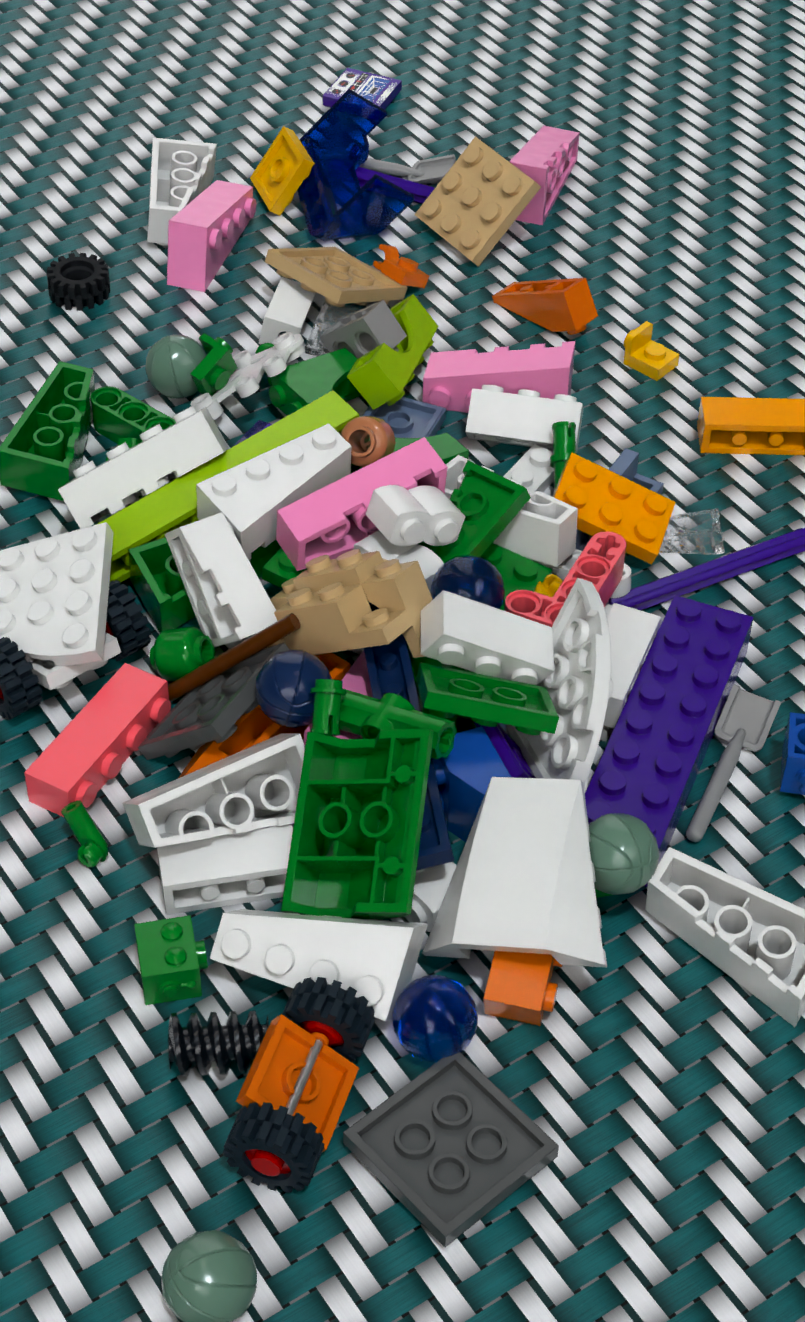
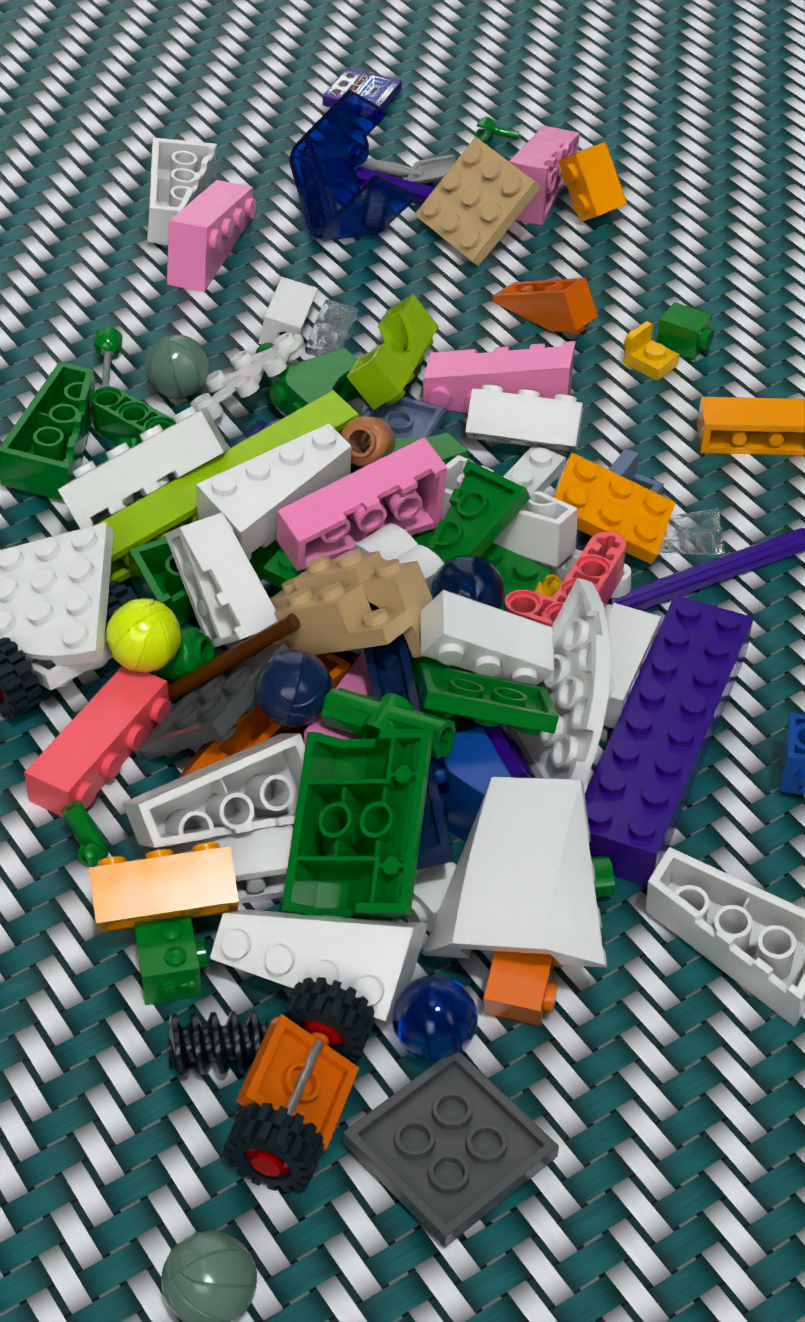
(78, 281): black tyre -> none
(108, 345): none -> green hinge
(143, 635): none -> neon yellow piece
(163, 886): none -> brick
(216, 367): green bracket -> none
(282, 171): yellow plate -> none
(327, 706): green pin -> none
(335, 275): tan plate -> none
(364, 331): light grey brick -> none
(401, 270): orange plate -> none
(415, 515): white brick -> none
(491, 129): none -> green hand
(563, 446): green pin -> none
(592, 182): none -> light orange brick
(622, 853): sand green piece -> none
(685, 330): none -> green brick
(744, 725): light grey piece -> none

